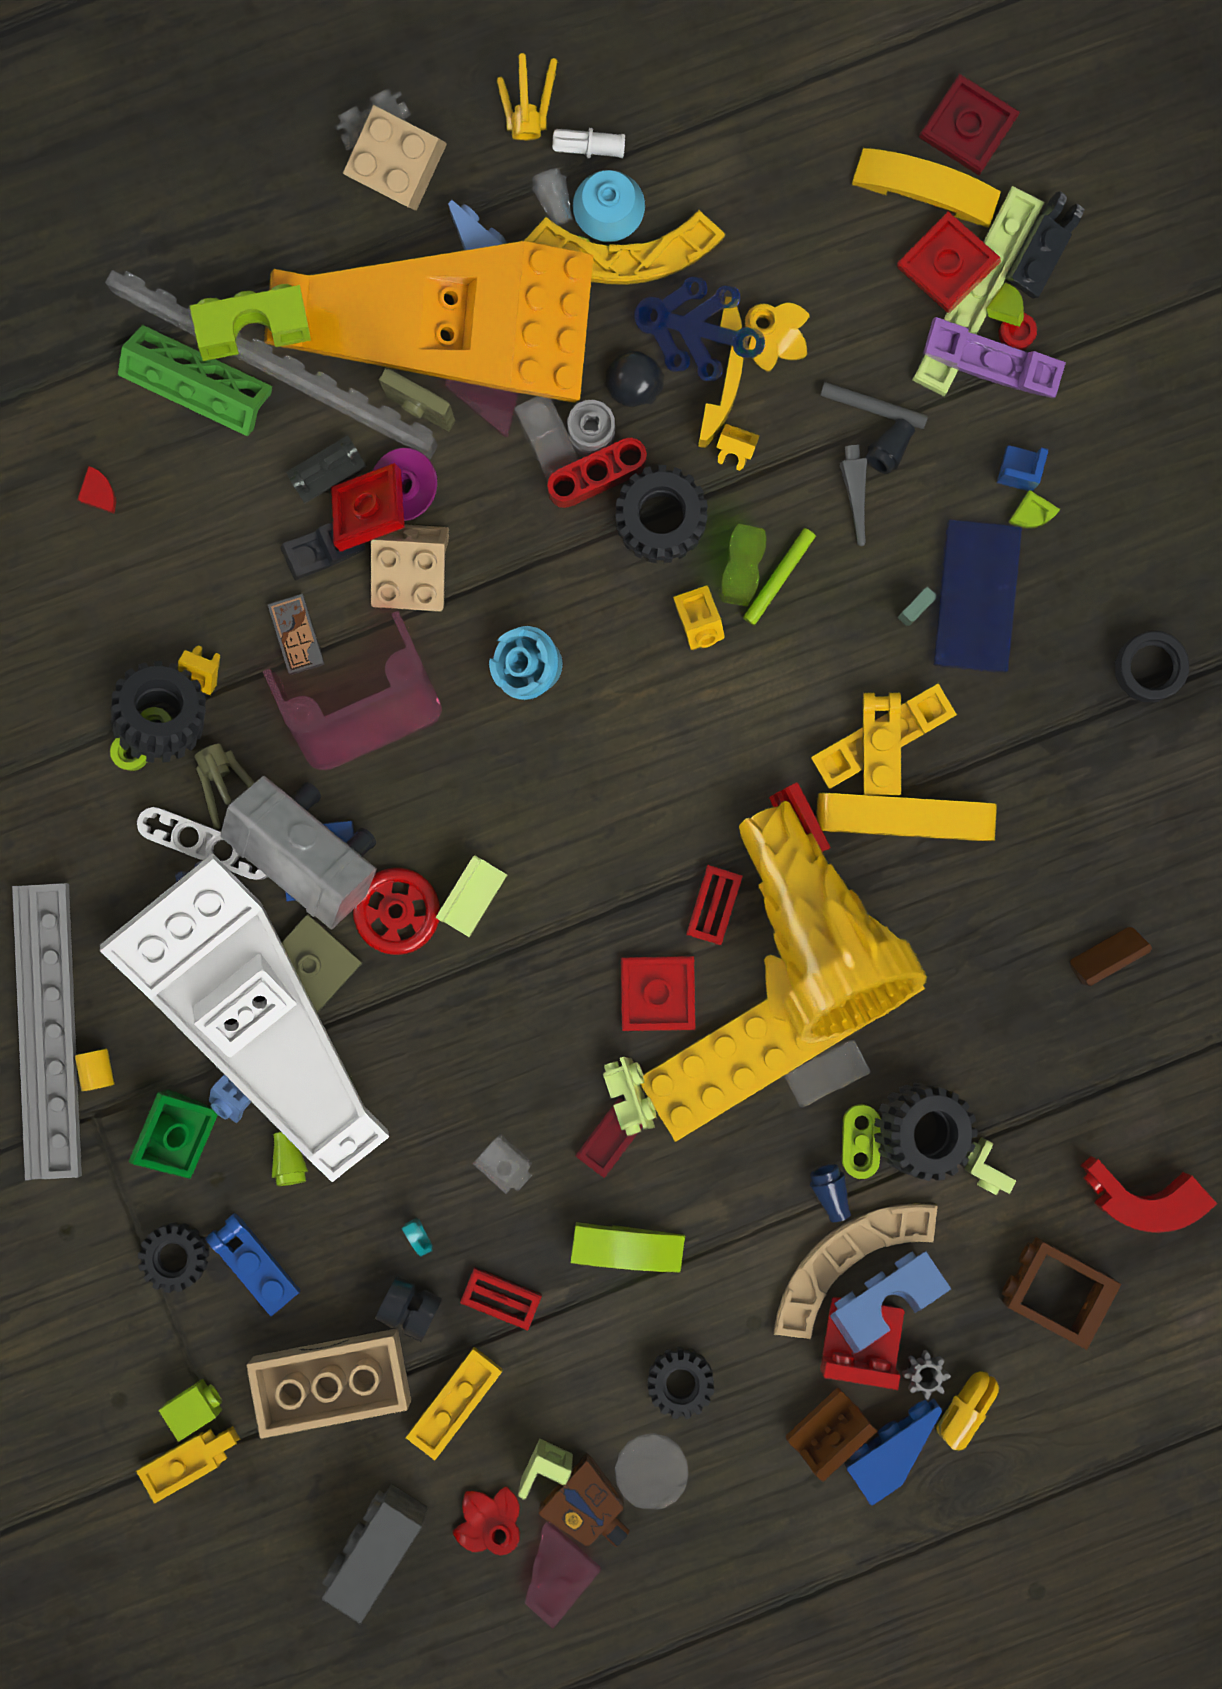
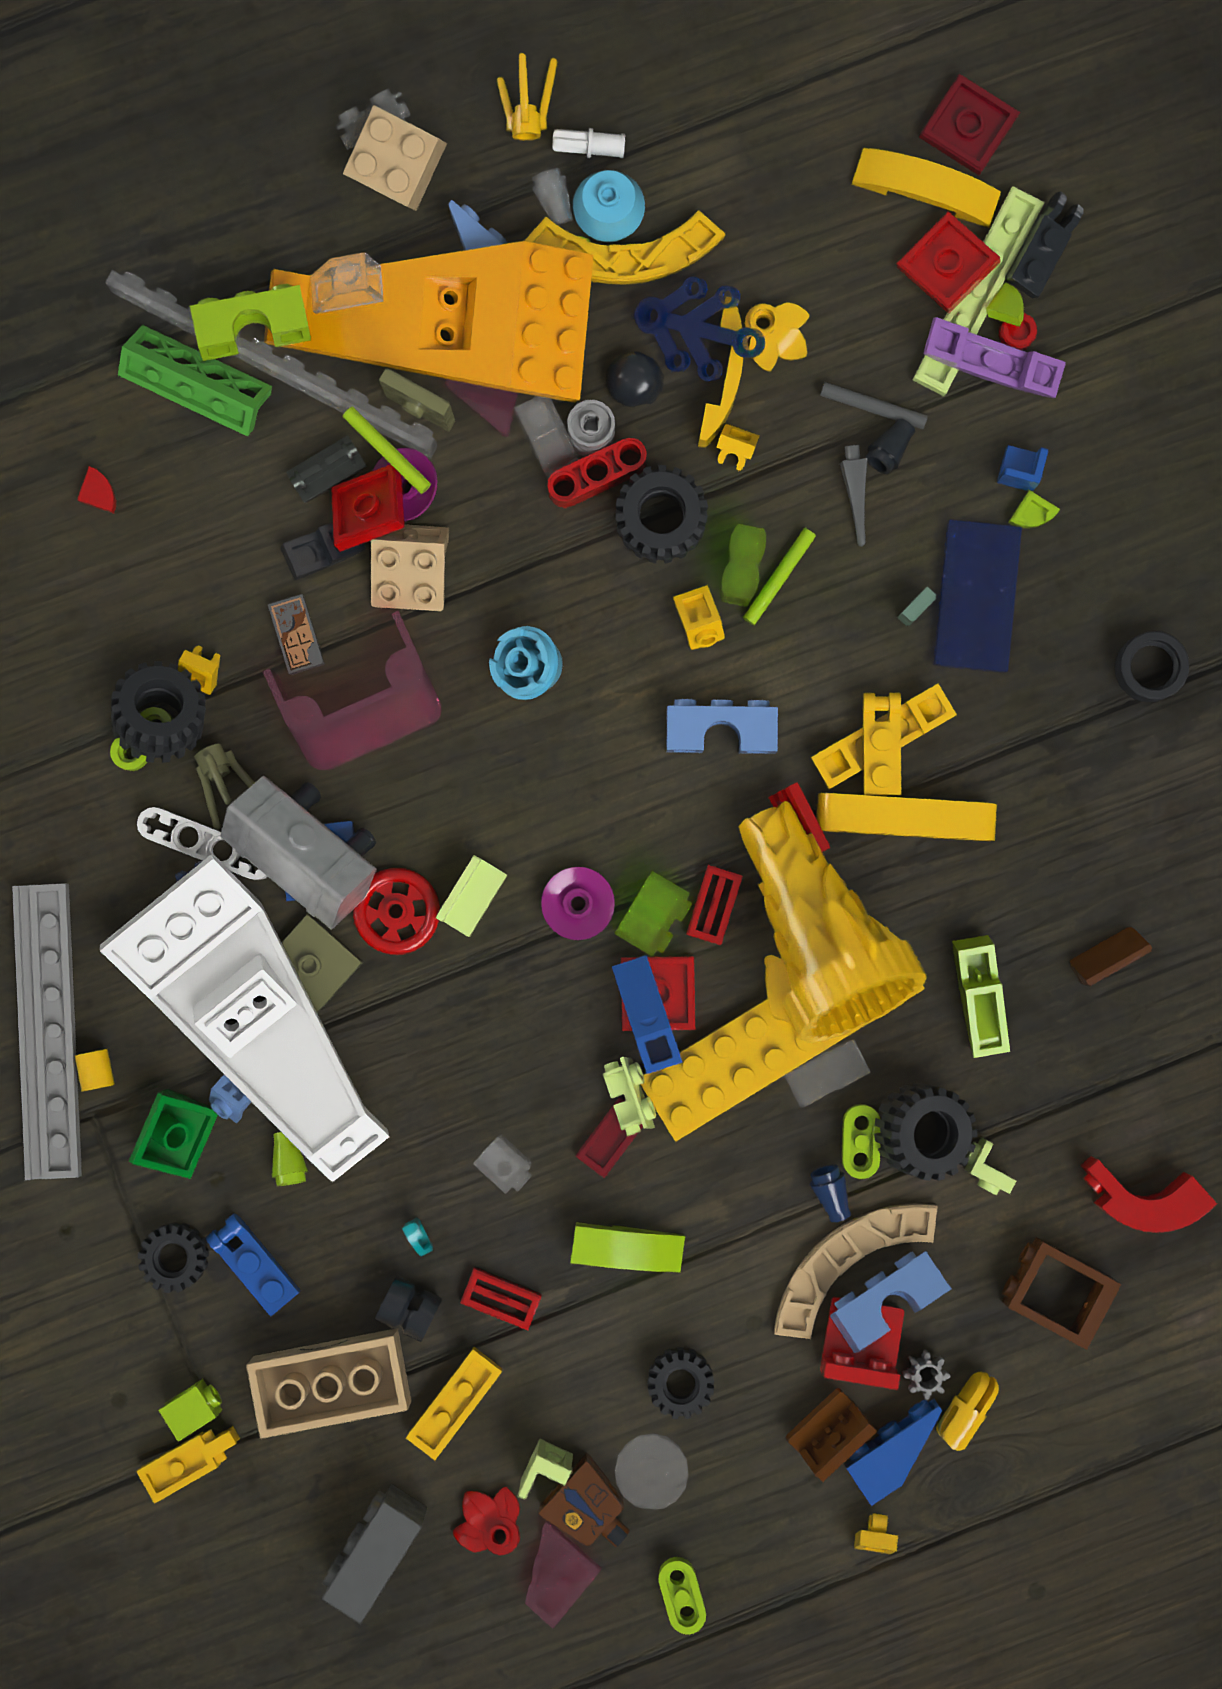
(346, 283): none -> clear slope
(387, 450): none -> lime bar
(568, 885): none -> magenta dish
(646, 1014): none -> blue slope
(653, 913): none -> clear neon green brick
(681, 1594): none -> lime plate
(753, 724): none -> medium blue arch
(876, 1538): none -> yellow tile
(981, 996): none -> lime slope

